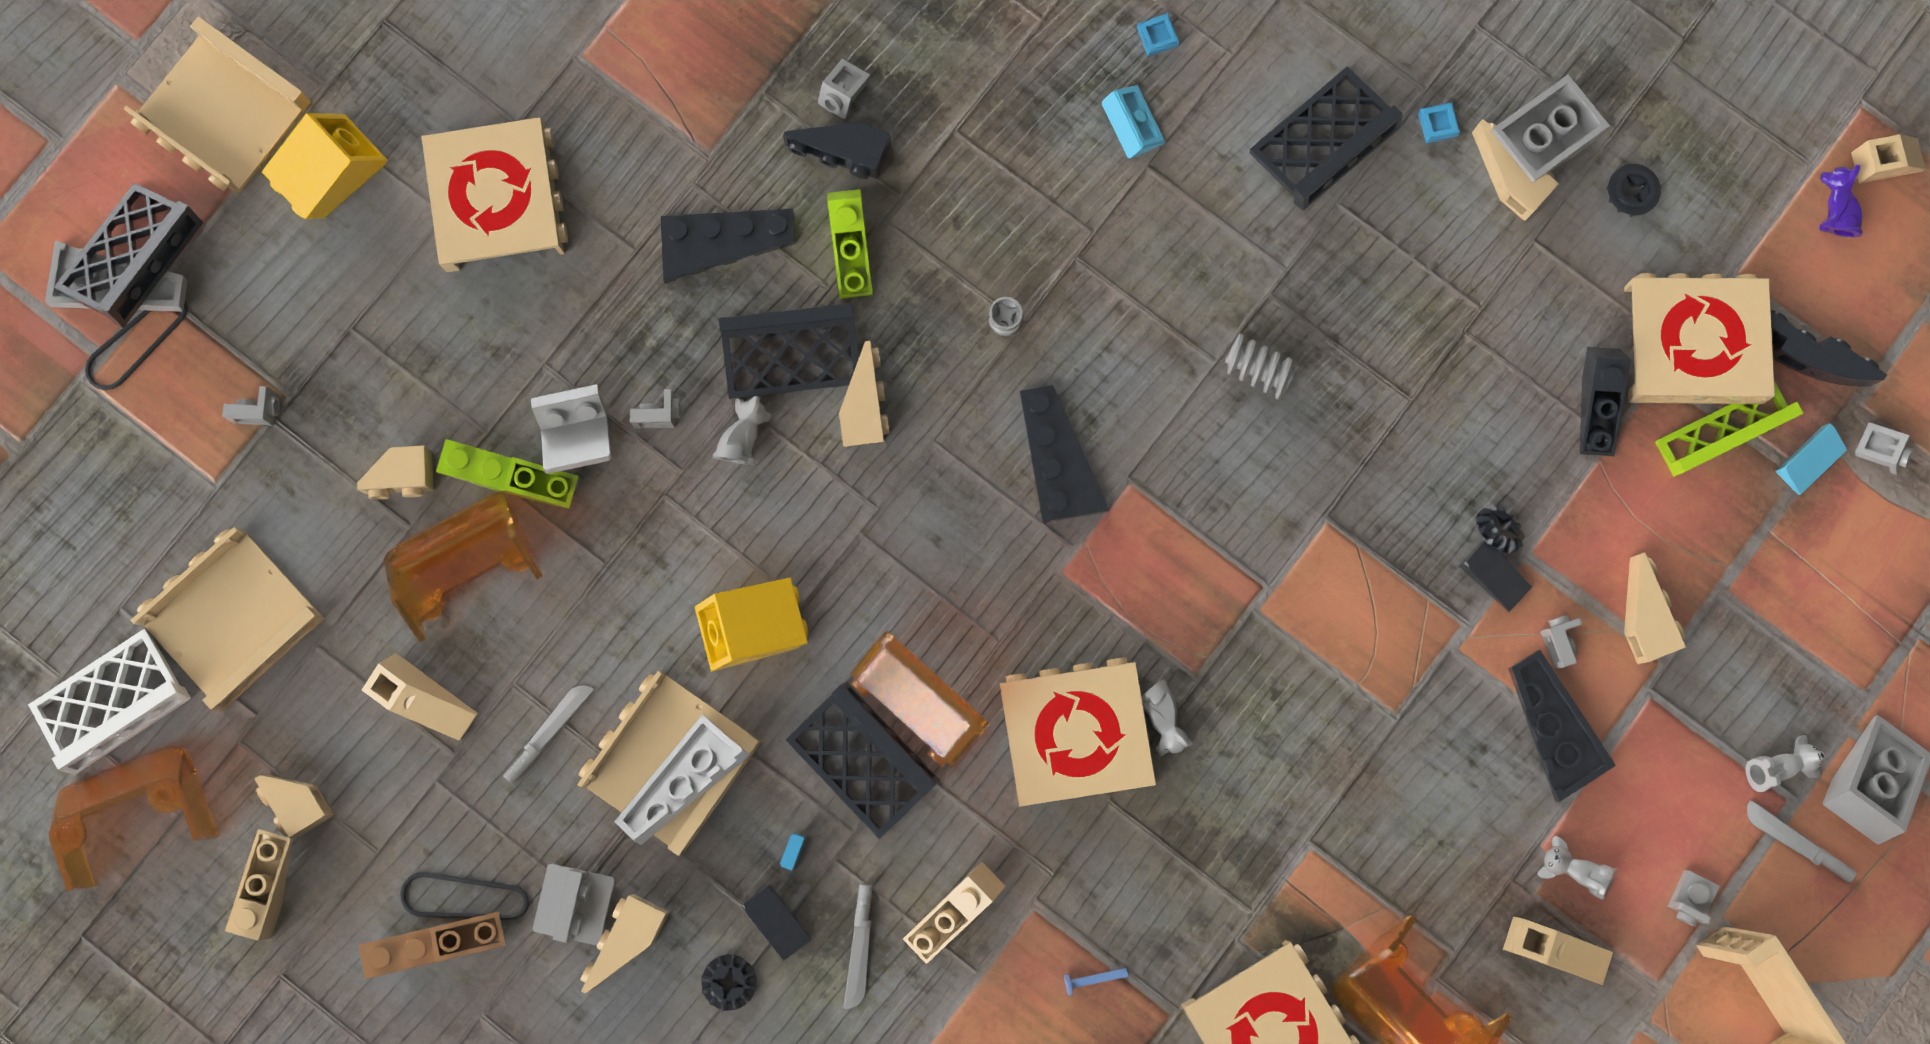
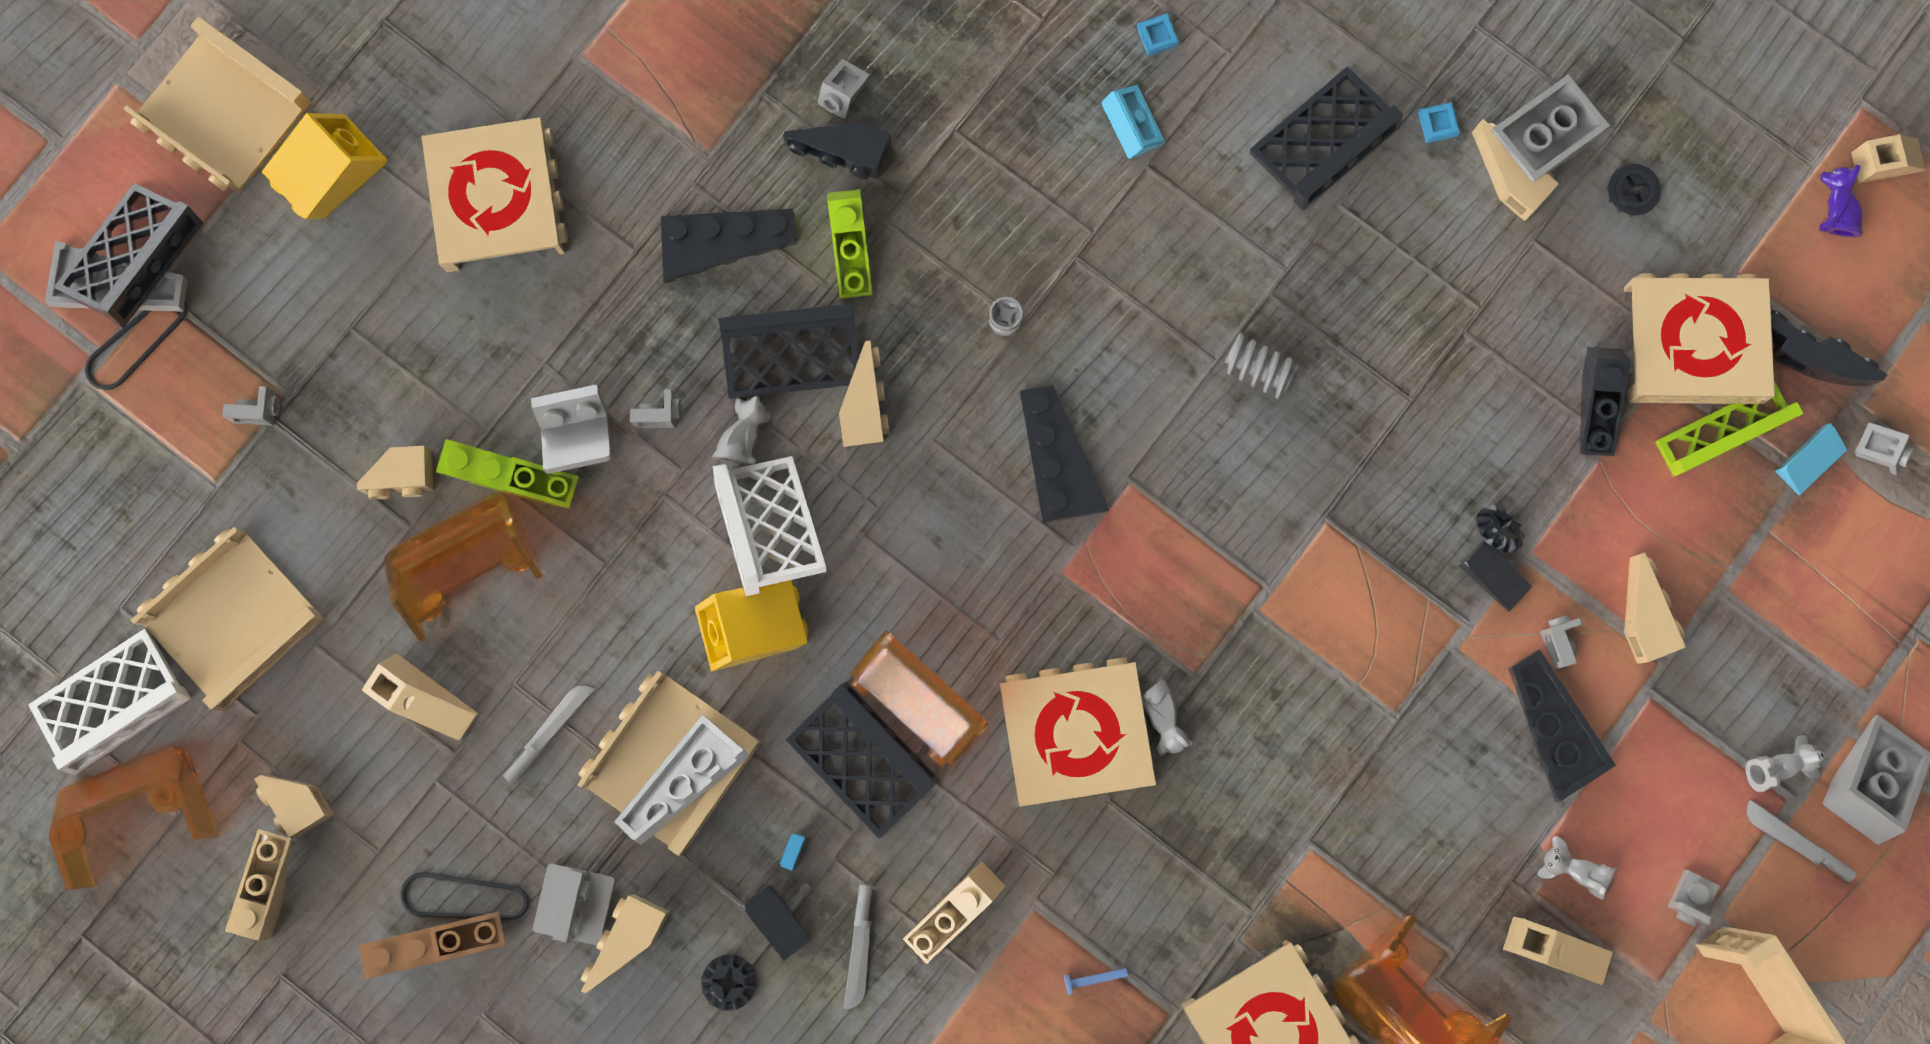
(741, 535): none -> white fence

